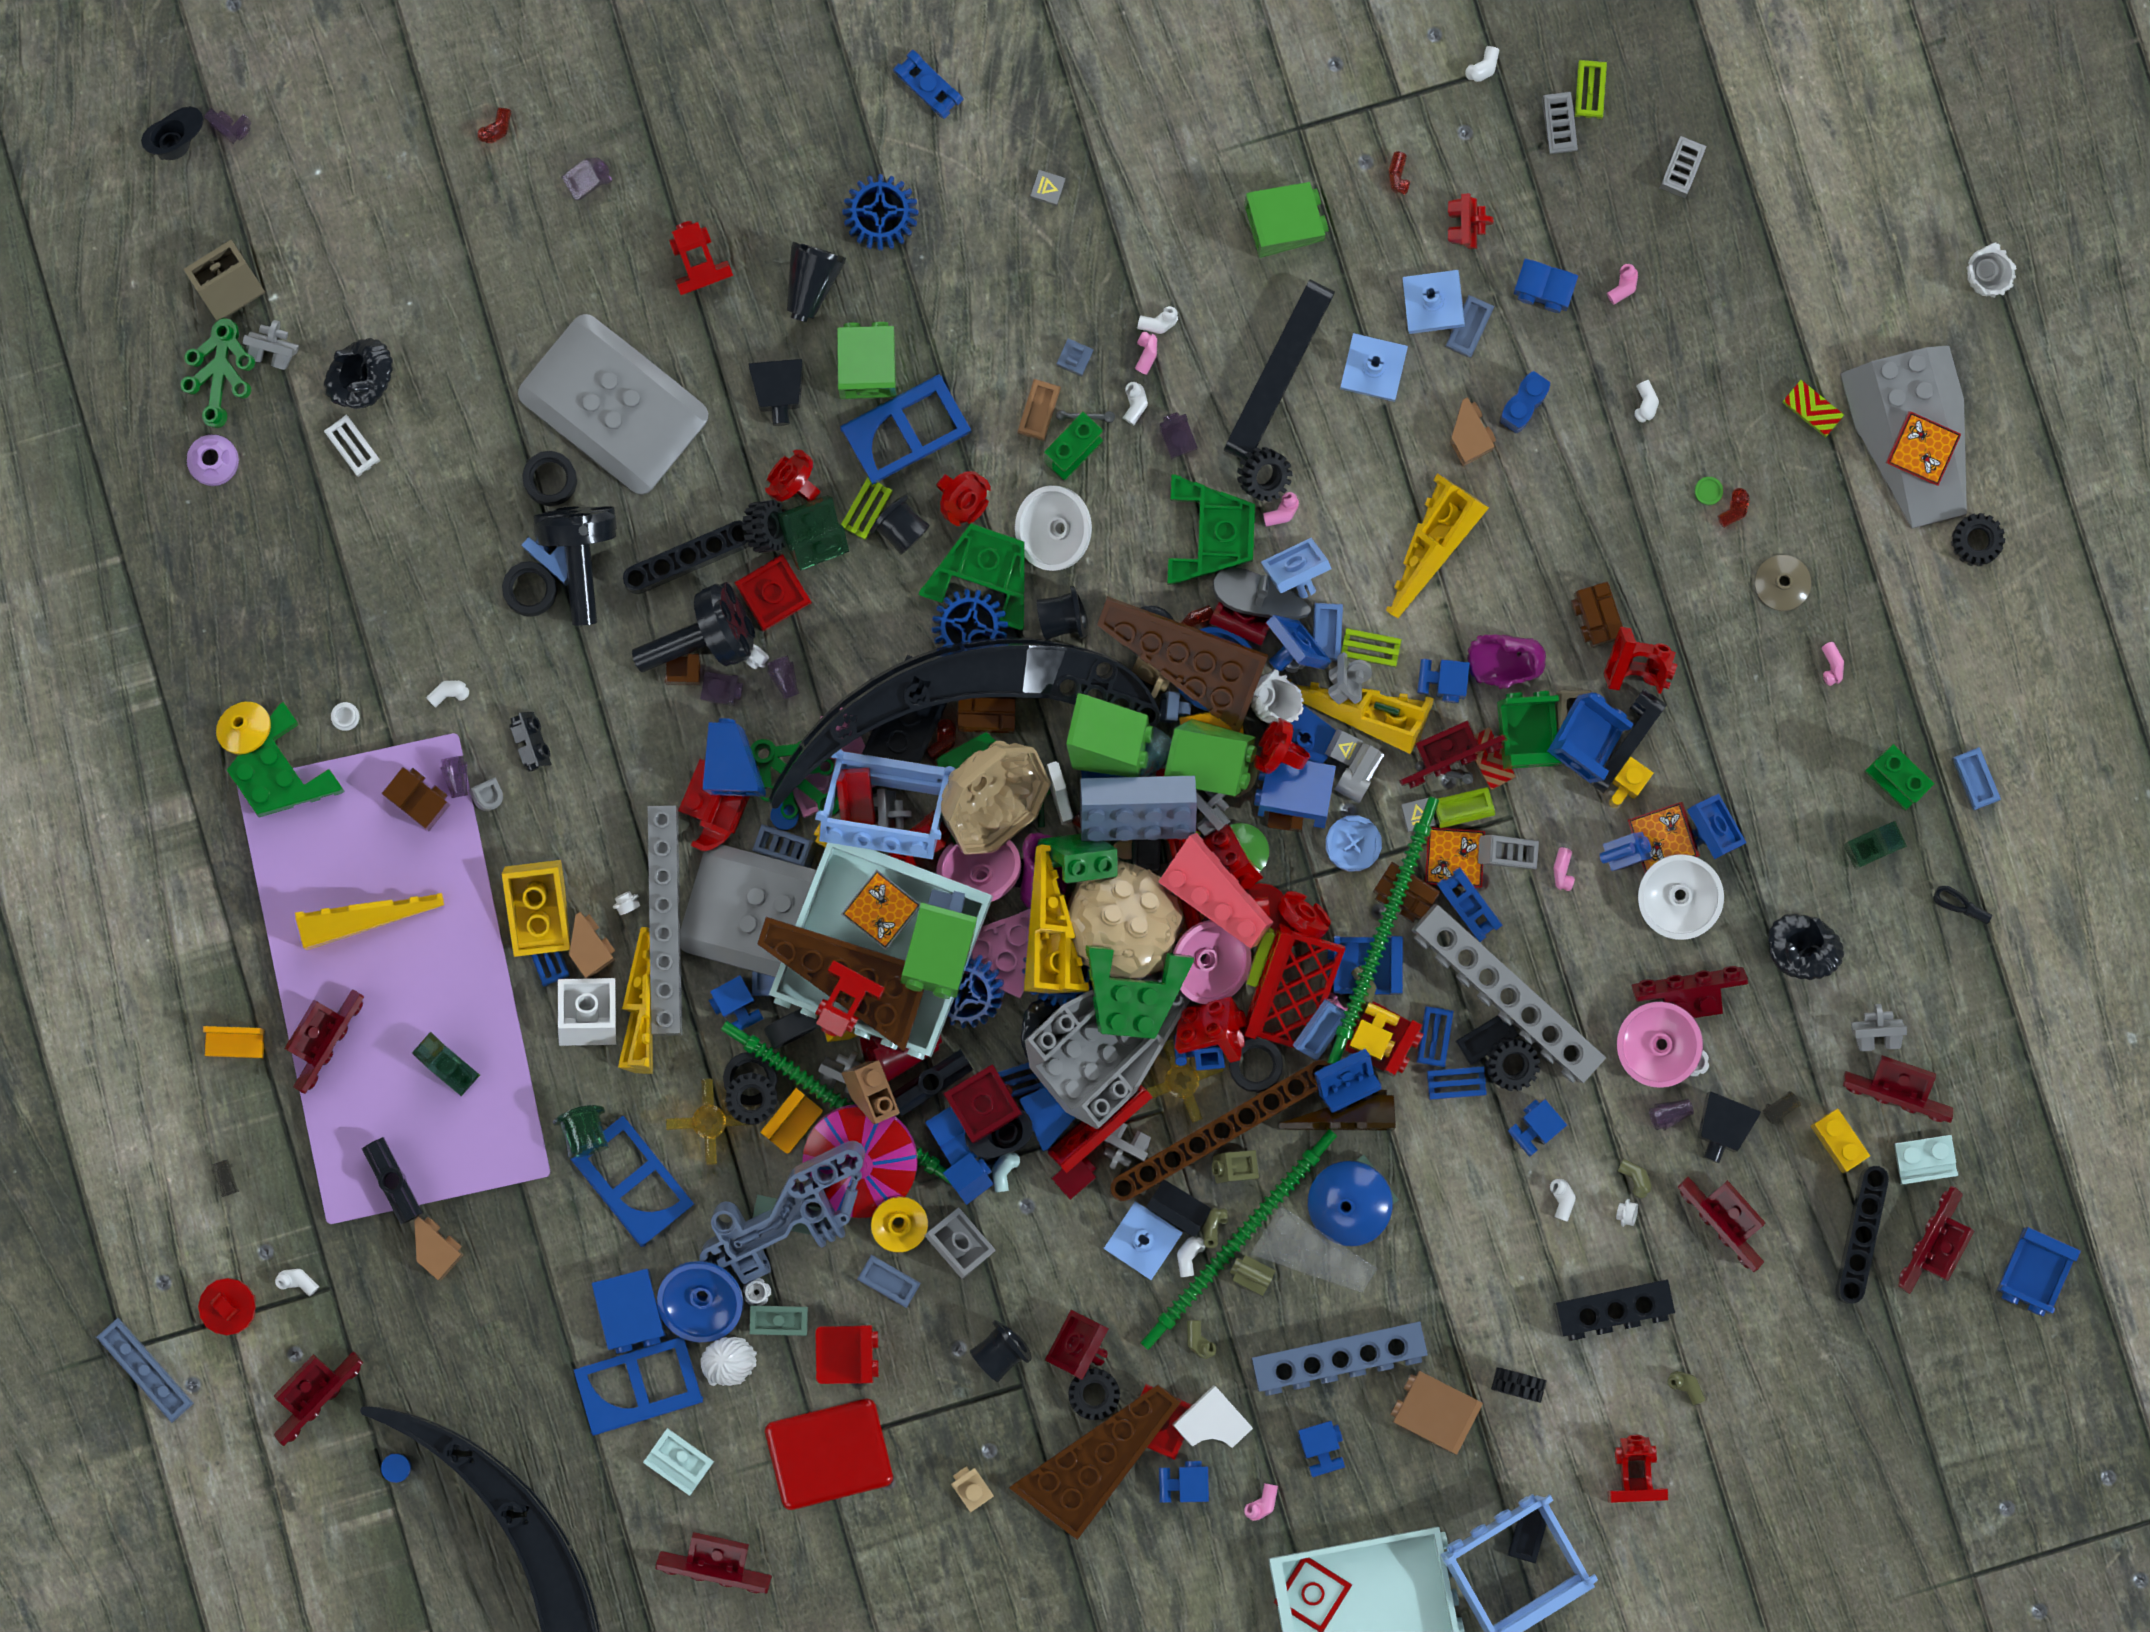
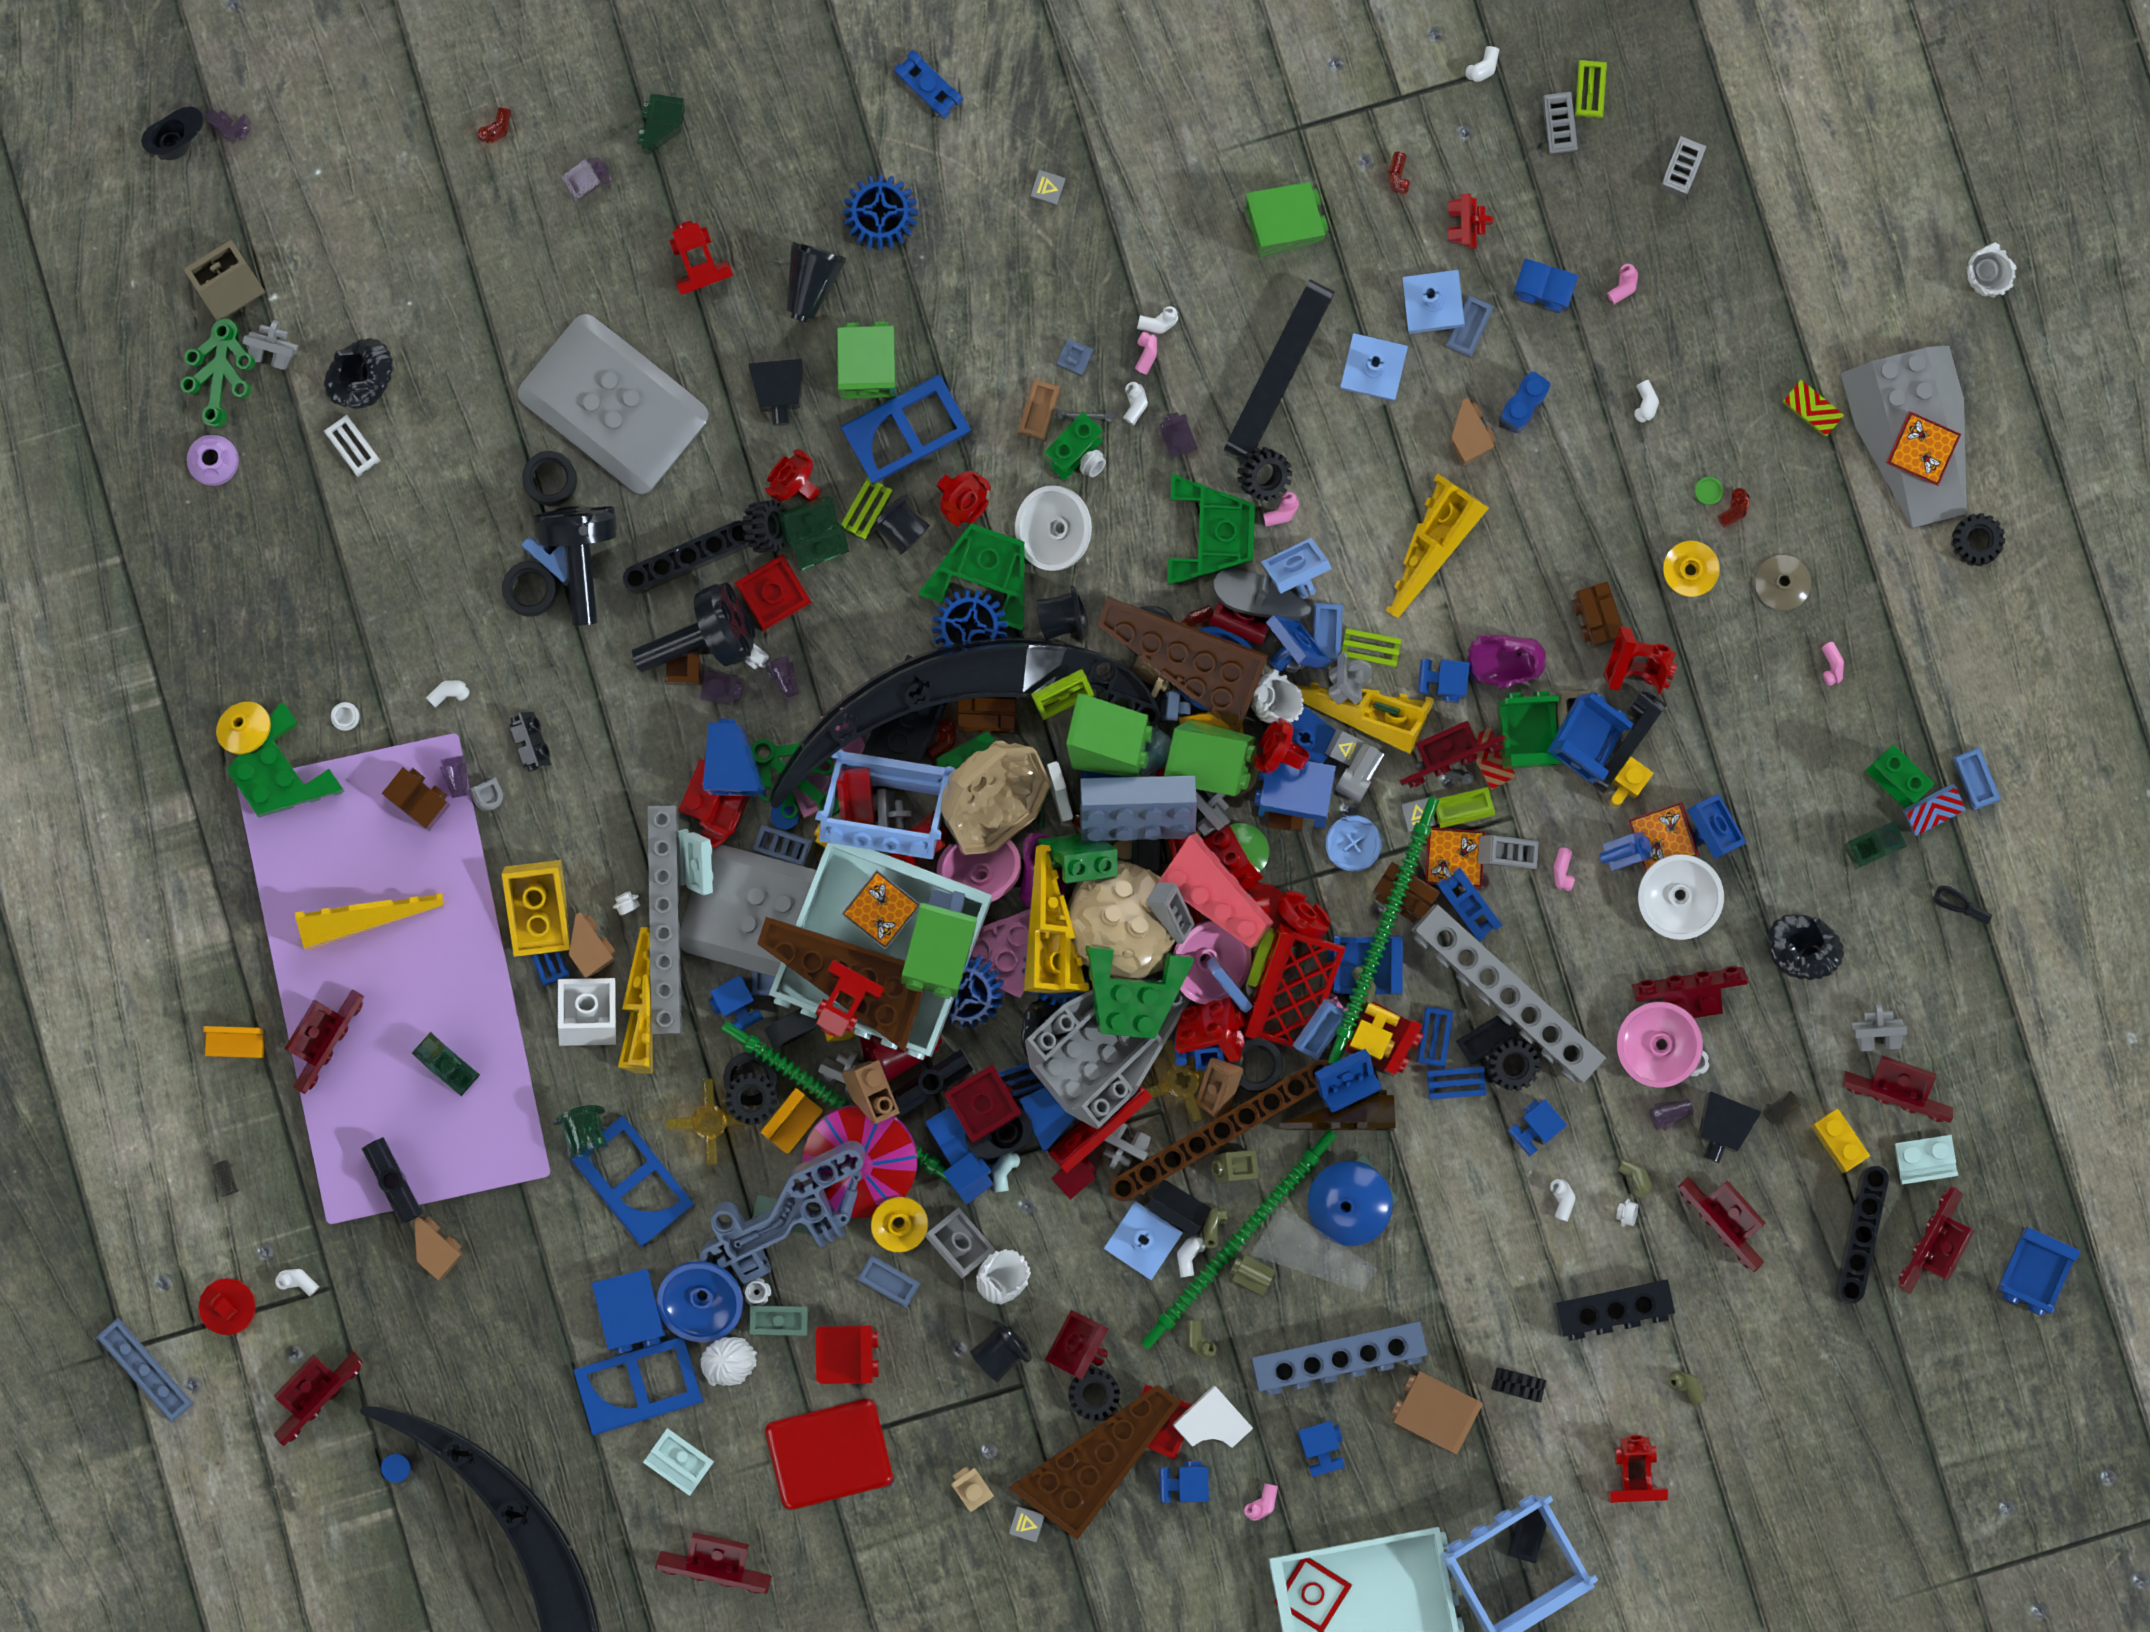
(663, 121): none -> clear green slope
(695, 862): none -> light aqua plate
(1002, 1276): none -> white hair
(1026, 1524): none -> light grey tile
(1060, 691): none -> lime tile
(1092, 463): none -> white plate
(1171, 909): none -> light grey slope
(1219, 1087): none -> medium nougat slope
(1229, 984): none -> medium blue tile
(1696, 555): none -> yellow dish
(1934, 809): none -> tile

